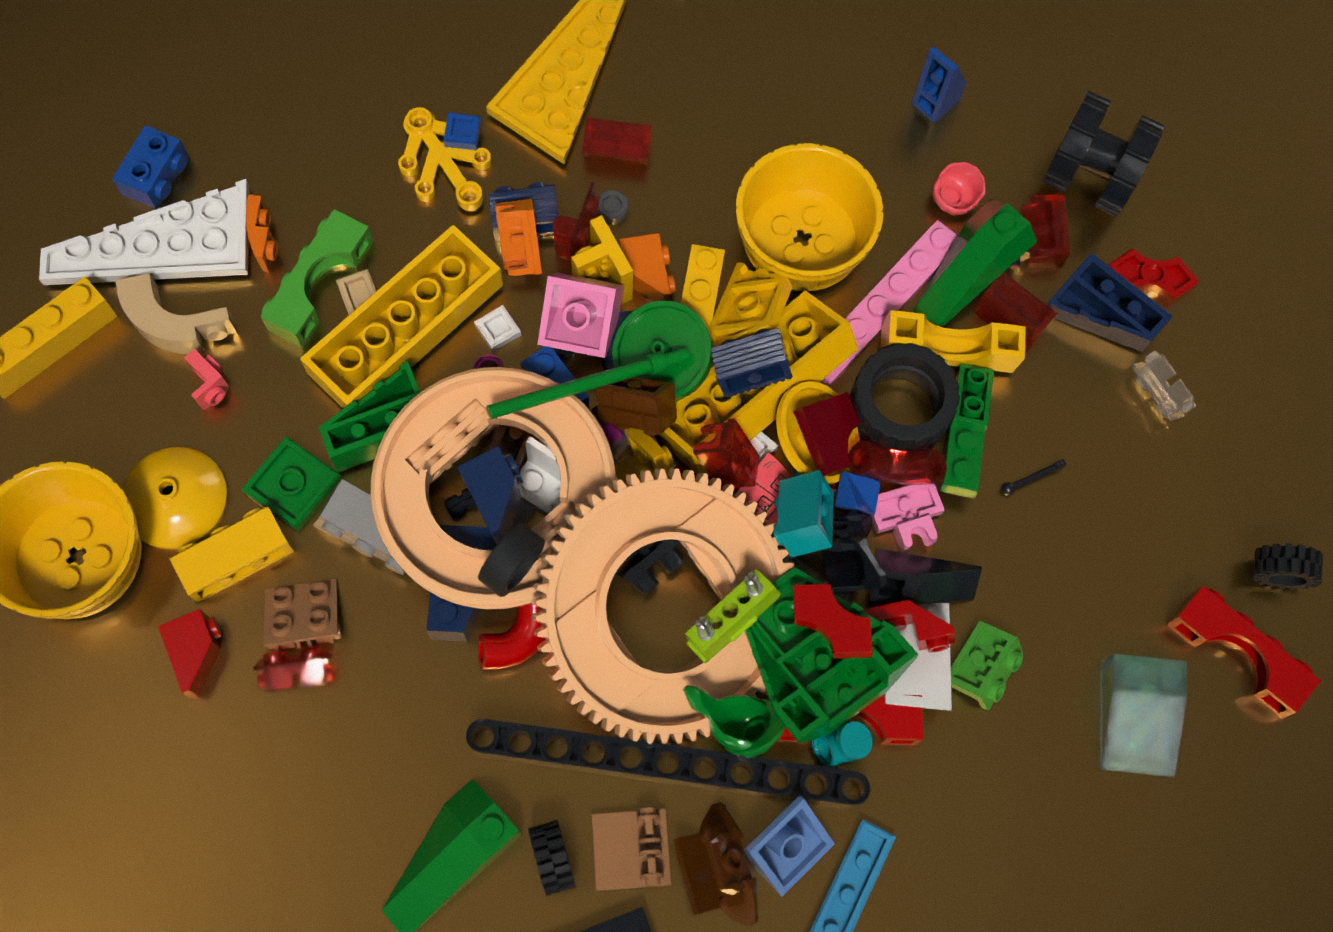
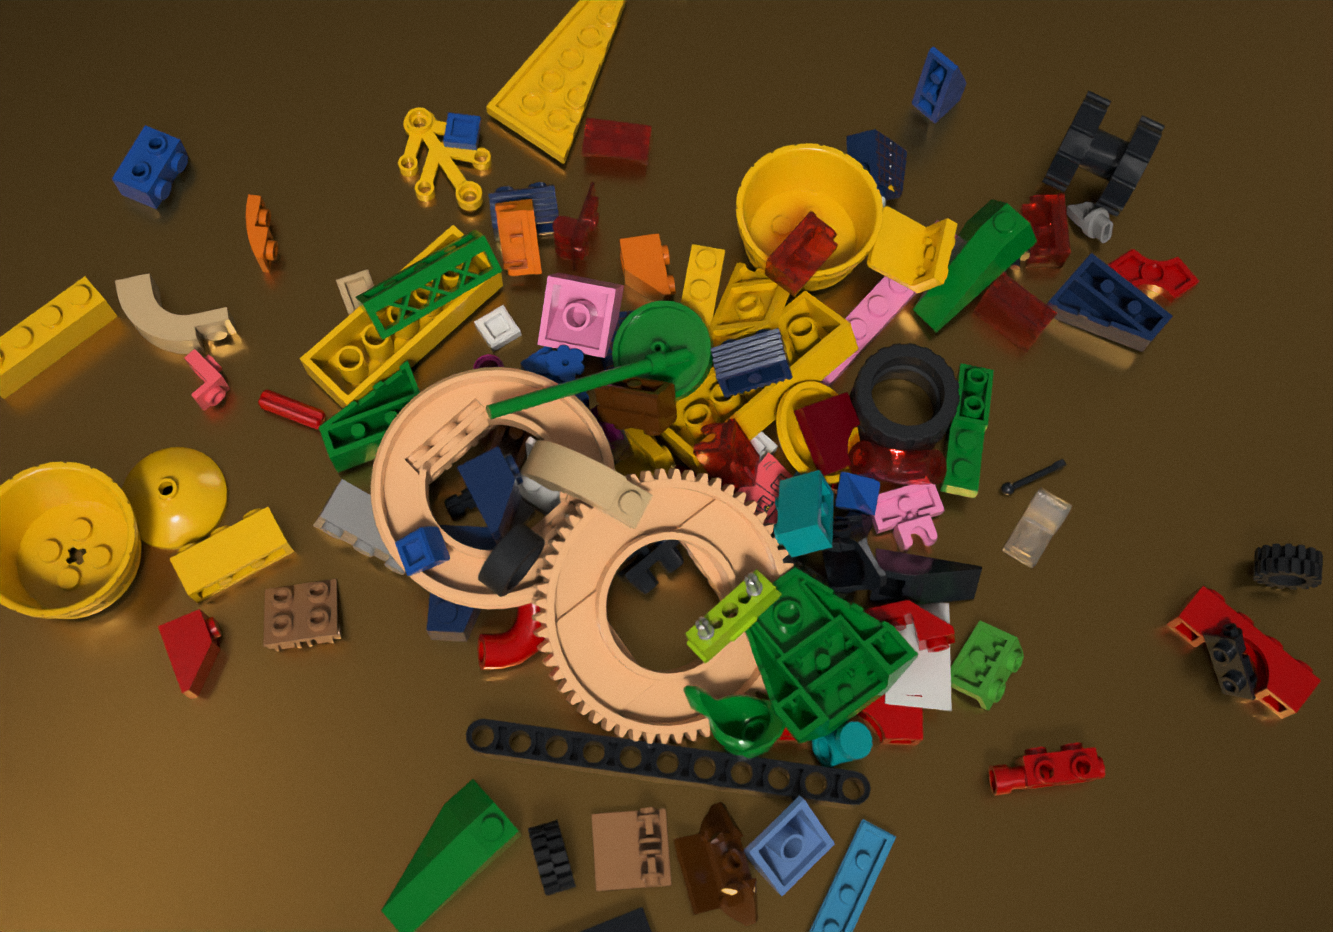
(169, 243): white wing -> none
(291, 409): none -> red axle
(291, 483): green tile -> none
(308, 665): clear red hinge -> none
(338, 244): bright green arch -> none
(420, 274): none -> green fence
(422, 550): none -> blue slope
(572, 358): none -> blue plant
(586, 480): none -> tan arch
(604, 259): yellow bracket -> none
(613, 206): dark grey tile -> none
(801, 254): none -> clear red hinge
(845, 632): red tile -> none
(881, 159): none -> dark blue torso
(911, 252): none -> yellow bracket
(958, 188): coral hair -> none
(990, 346): yellow arch -> none
(1036, 527): none -> clear plate
(1046, 769): none -> red brick
(1092, 220): none -> light grey piece
(1141, 714): clear light blue slope -> none
(1154, 377): clear hinge -> none
(1231, 666): none -> black hinge

